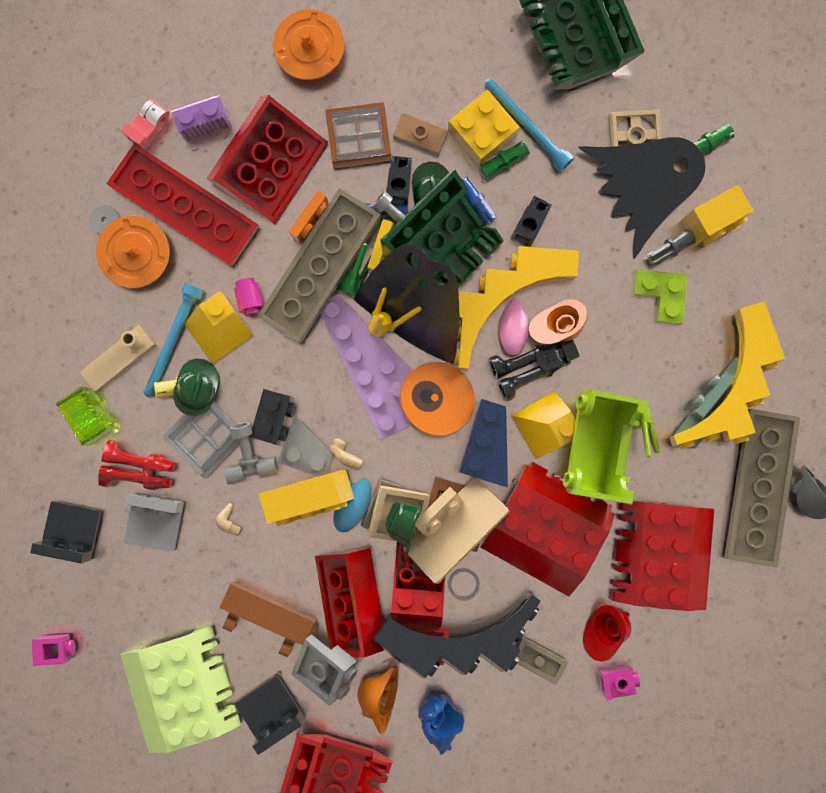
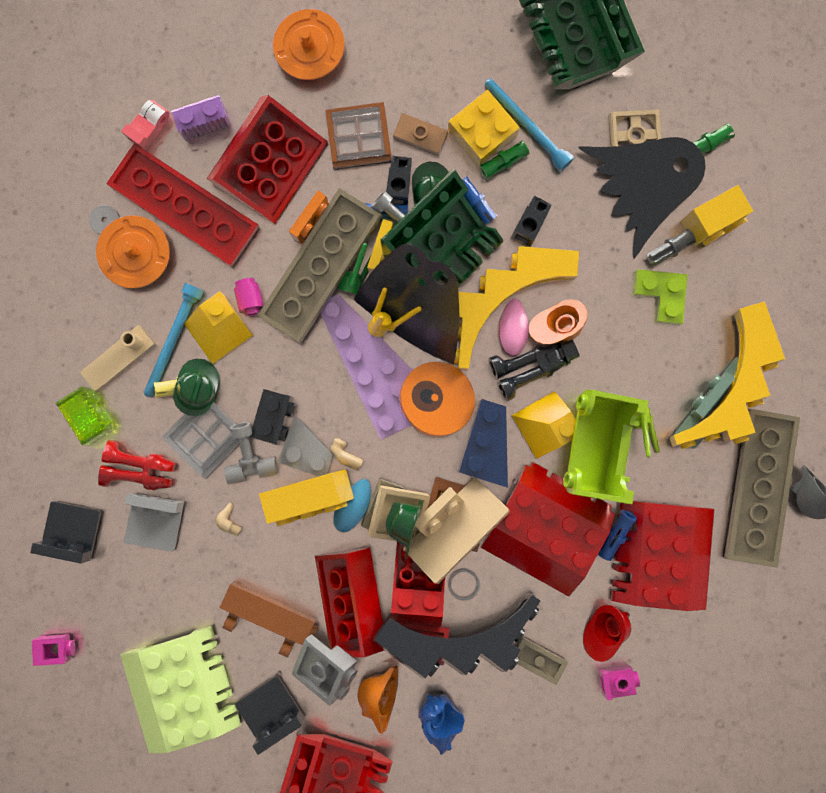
(625, 522): none -> blue pin

